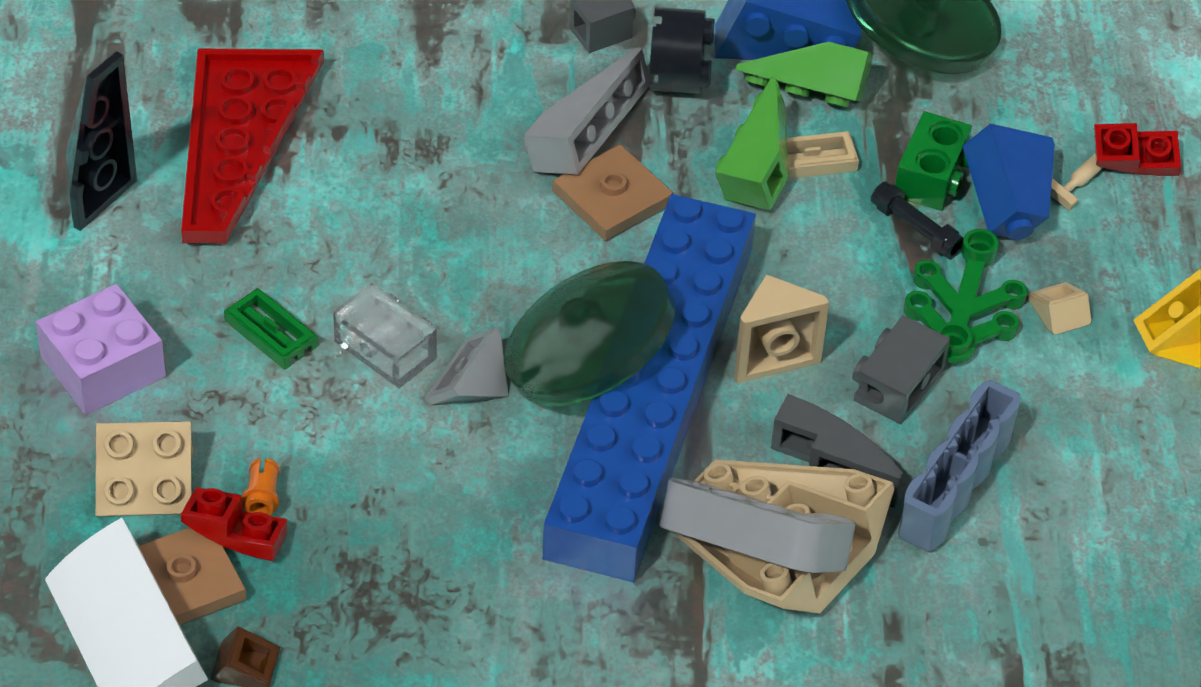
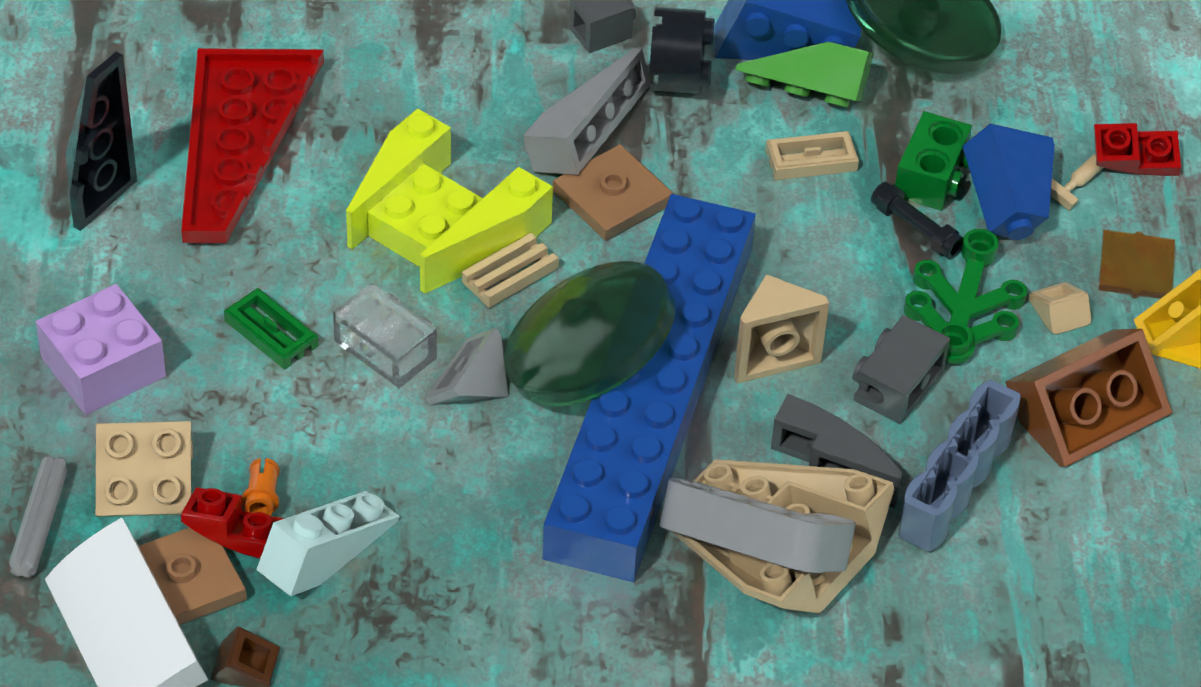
(38, 517): none -> light grey axle
(321, 541): none -> light aqua slope
(433, 218): none -> neon yellow wedge
(505, 266): none -> tan tile
(758, 157): bright green slope -> none
(1091, 395): none -> dark orange slope
(1136, 264): none -> clear orange piece

